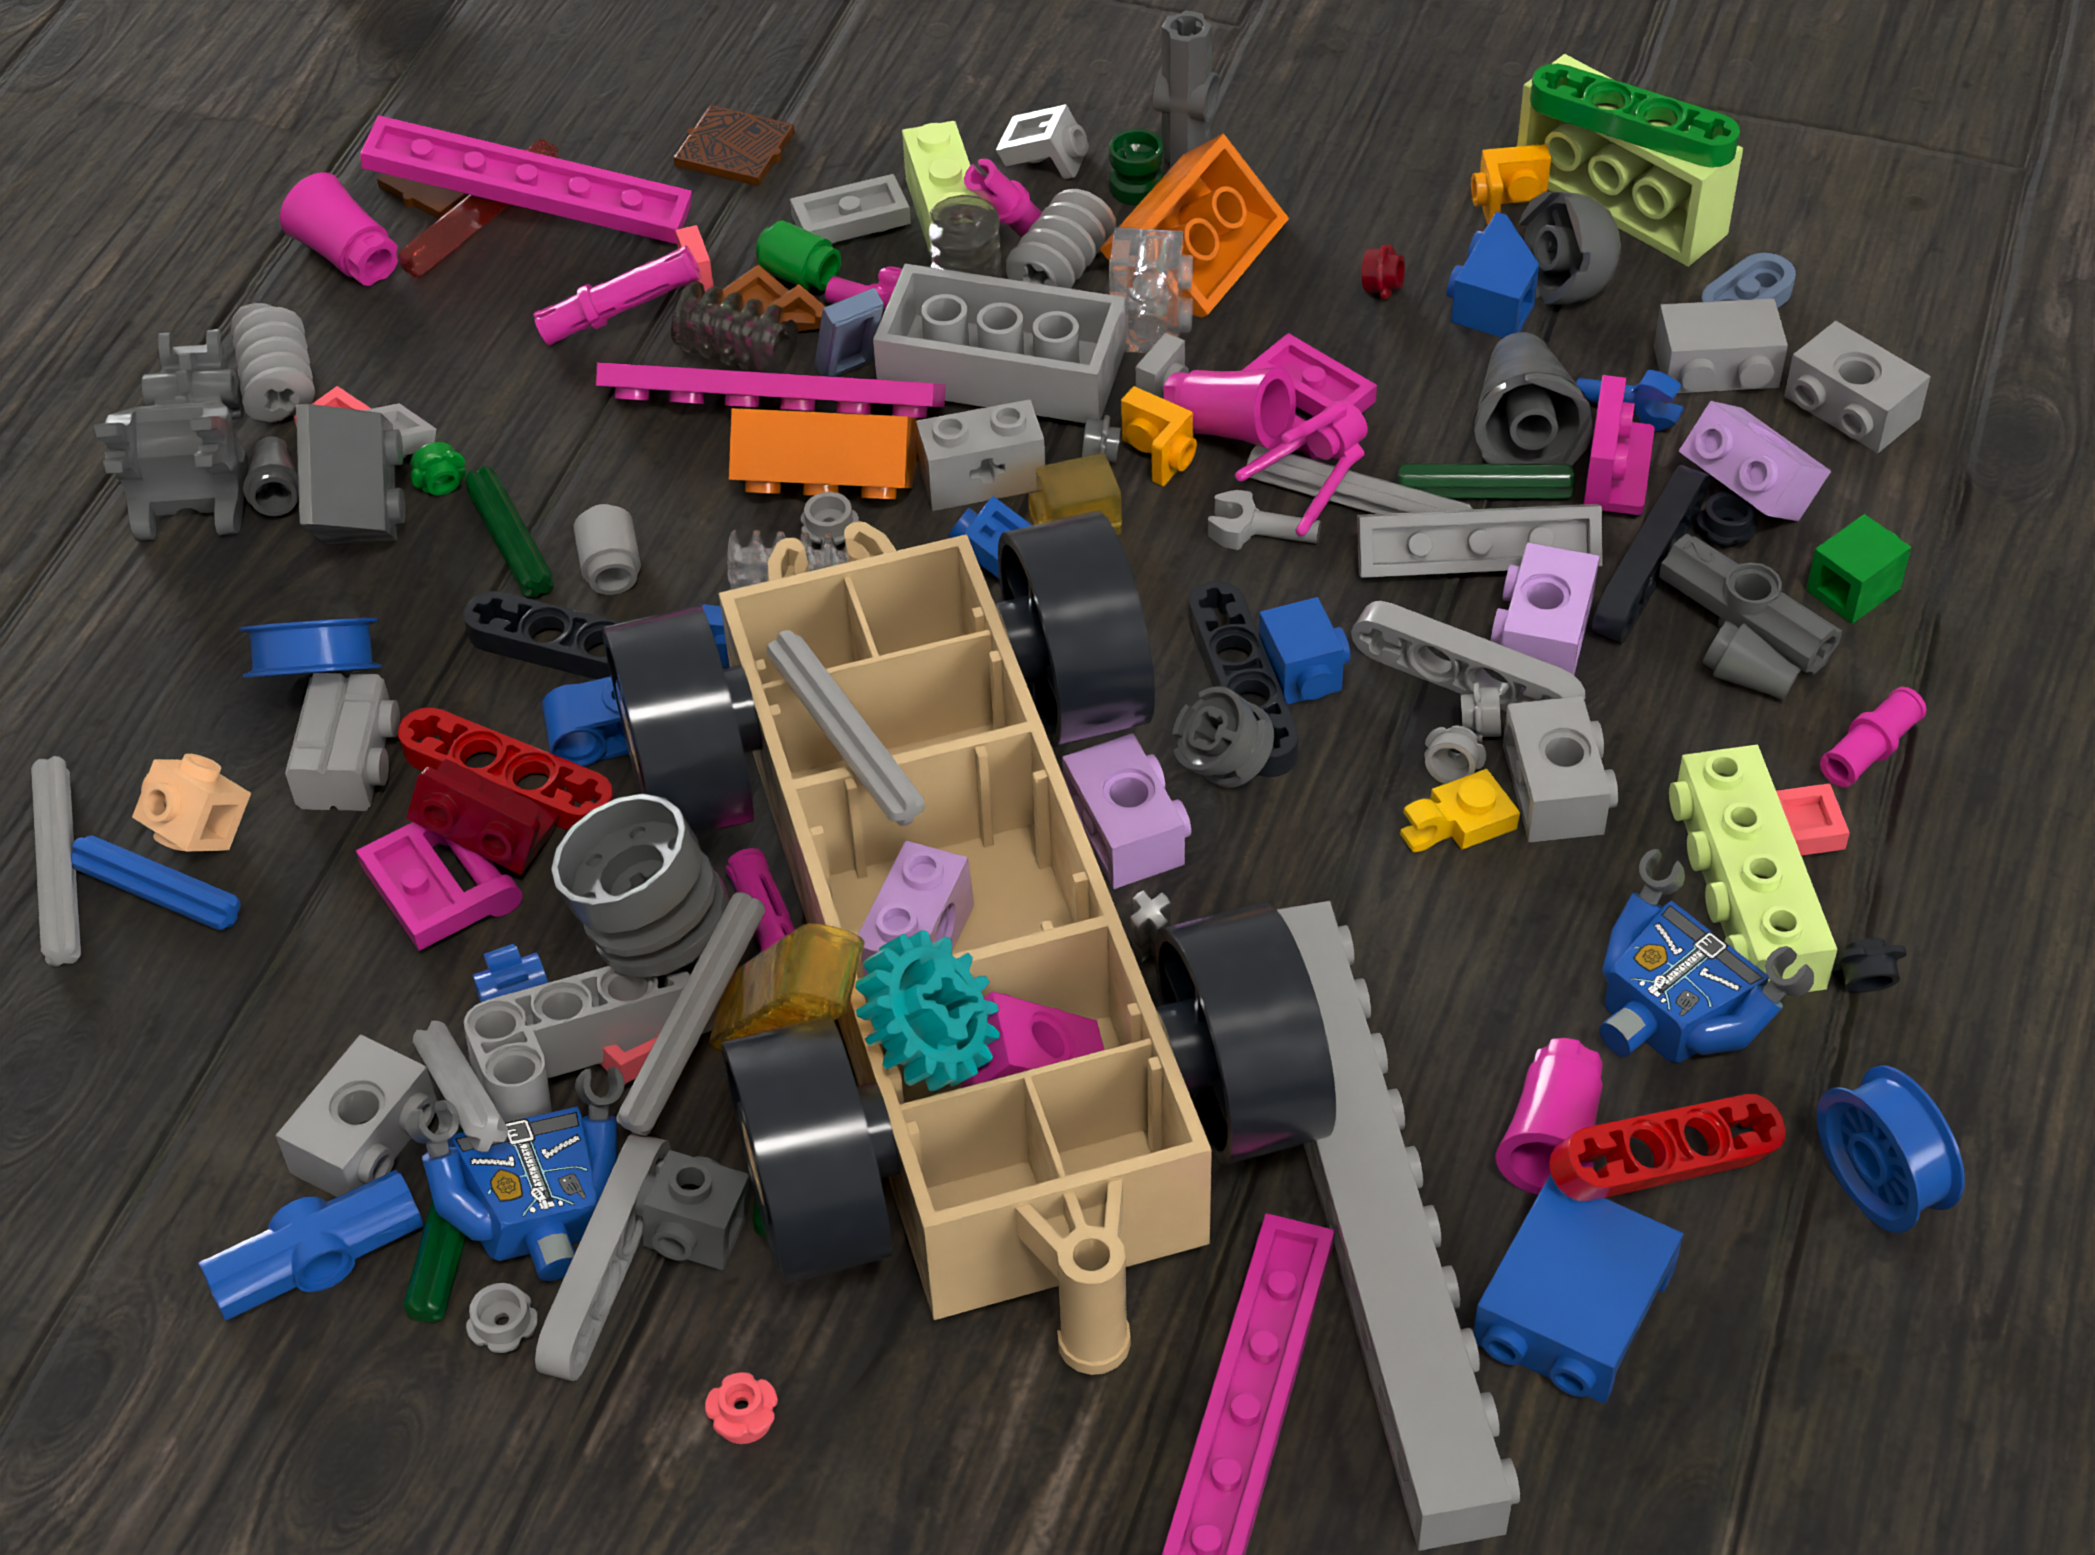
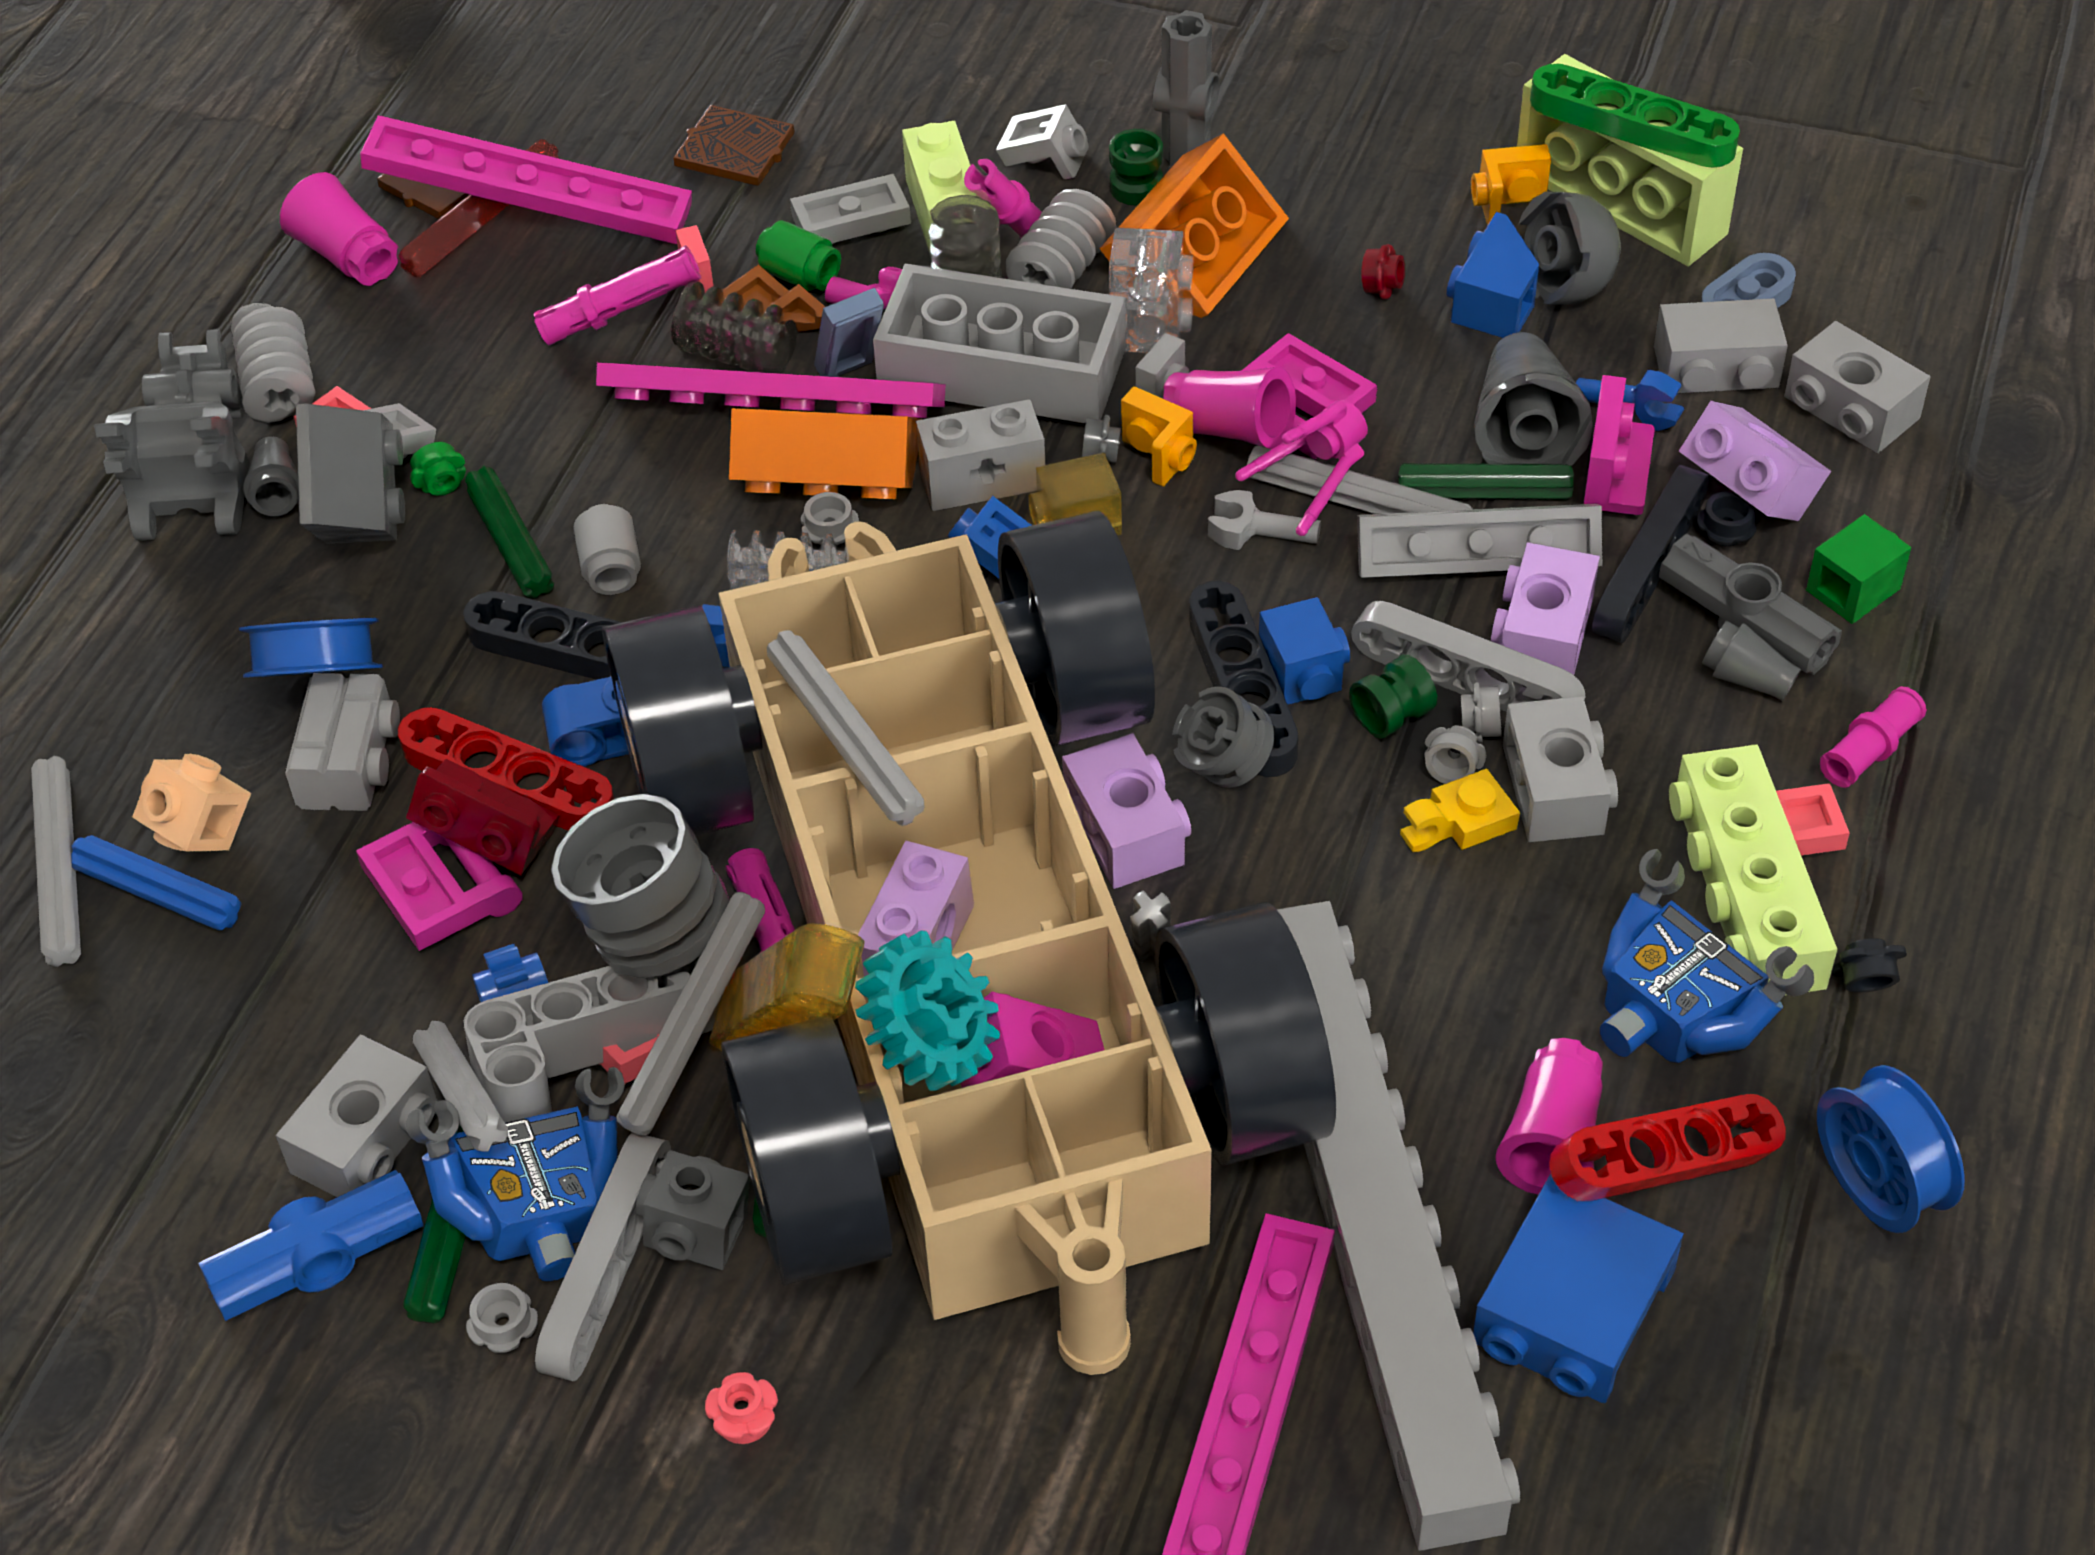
(1398, 693): none -> dark green wheel

